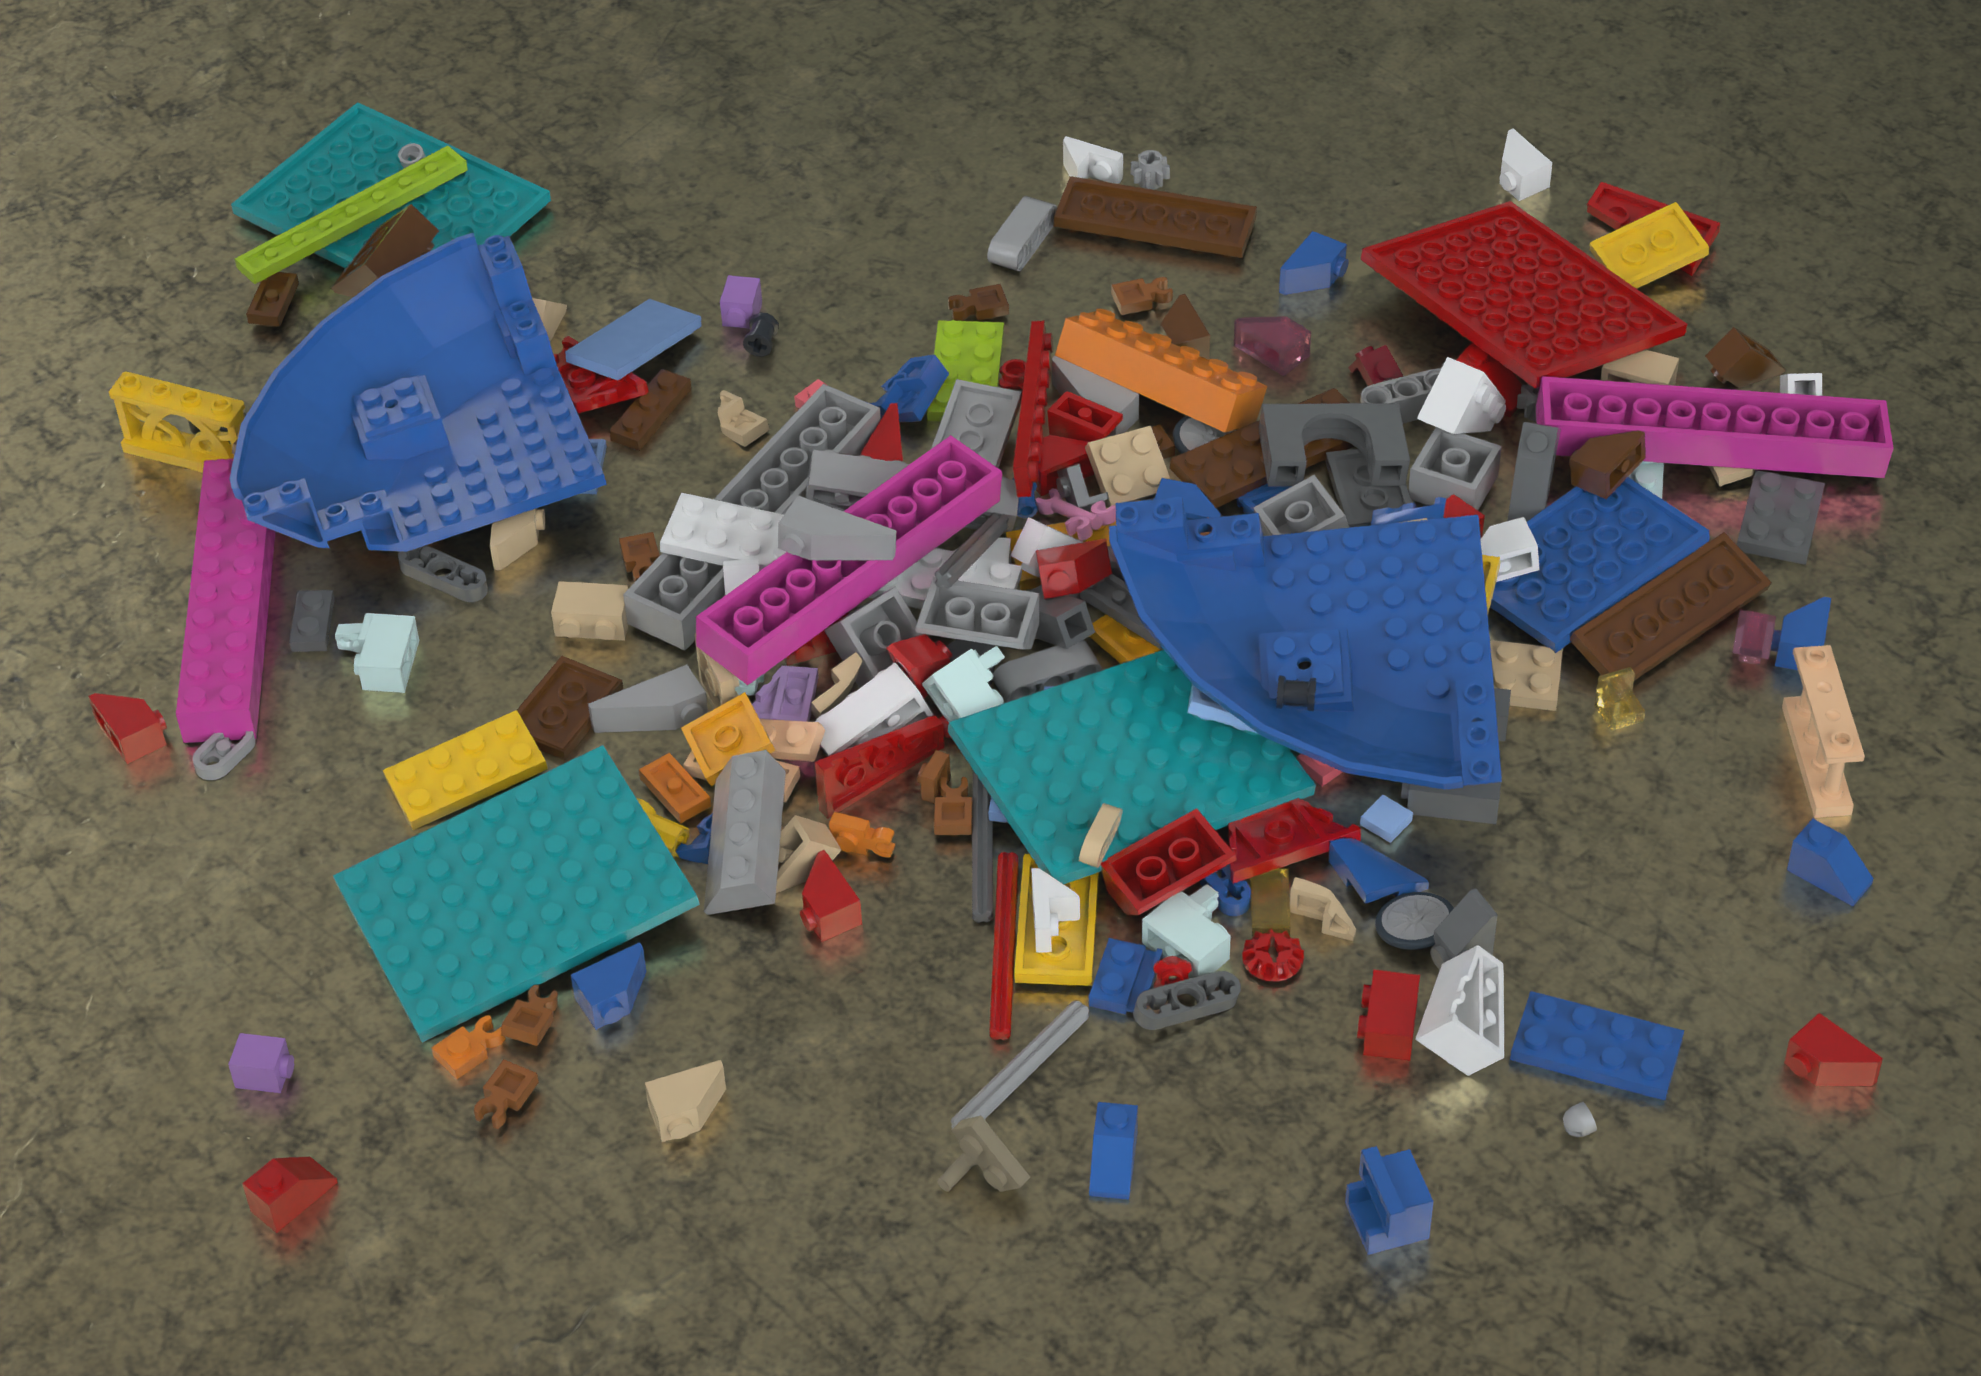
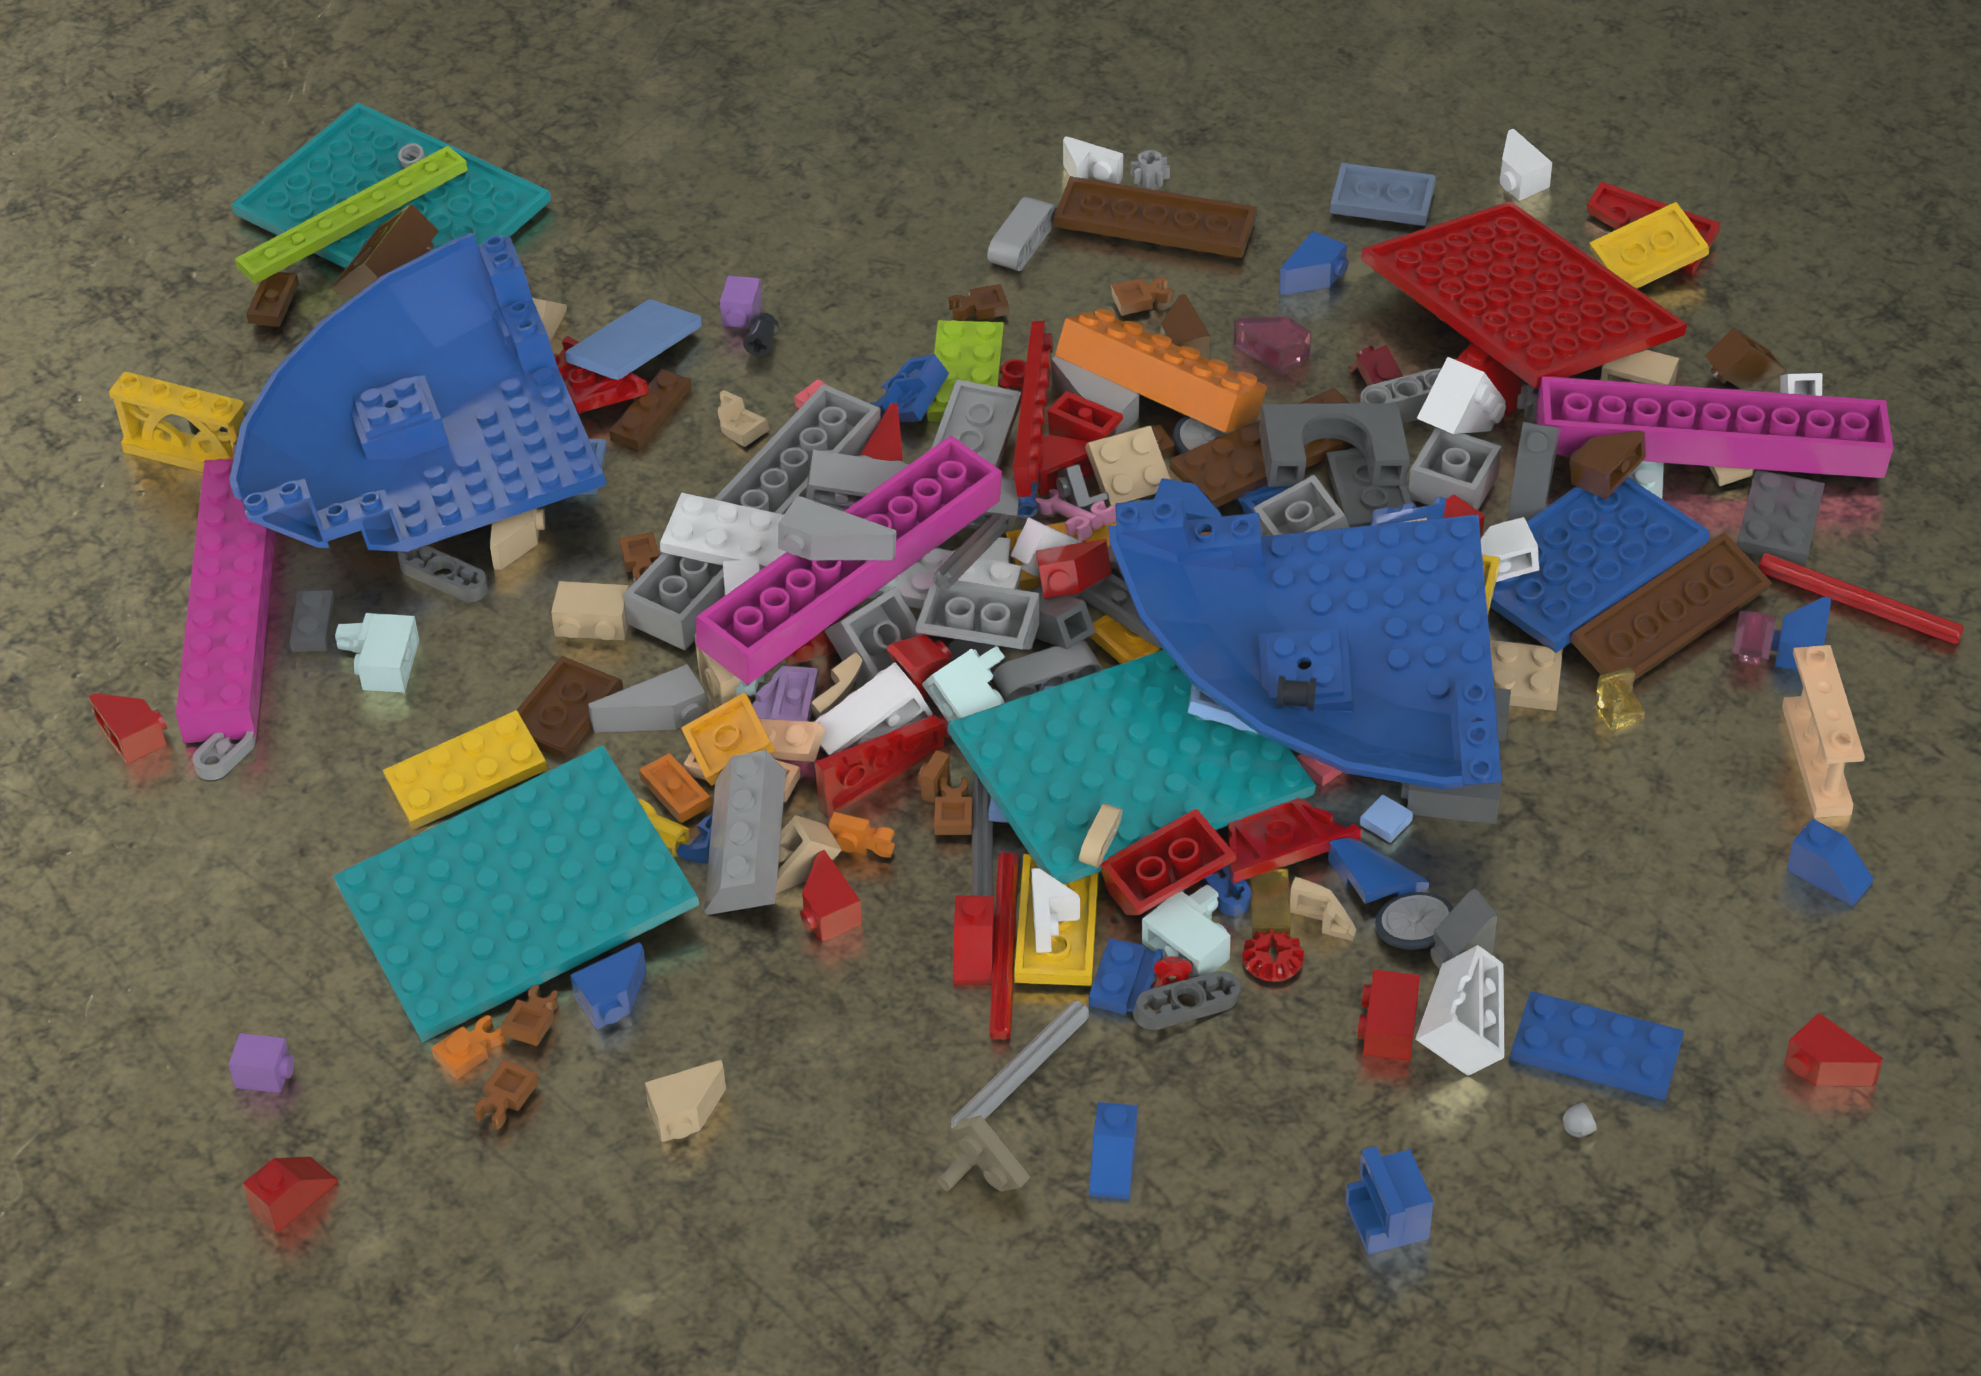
(973, 940): none -> red slope
(1383, 194): none -> sand blue plate
(1861, 599): none -> red axle

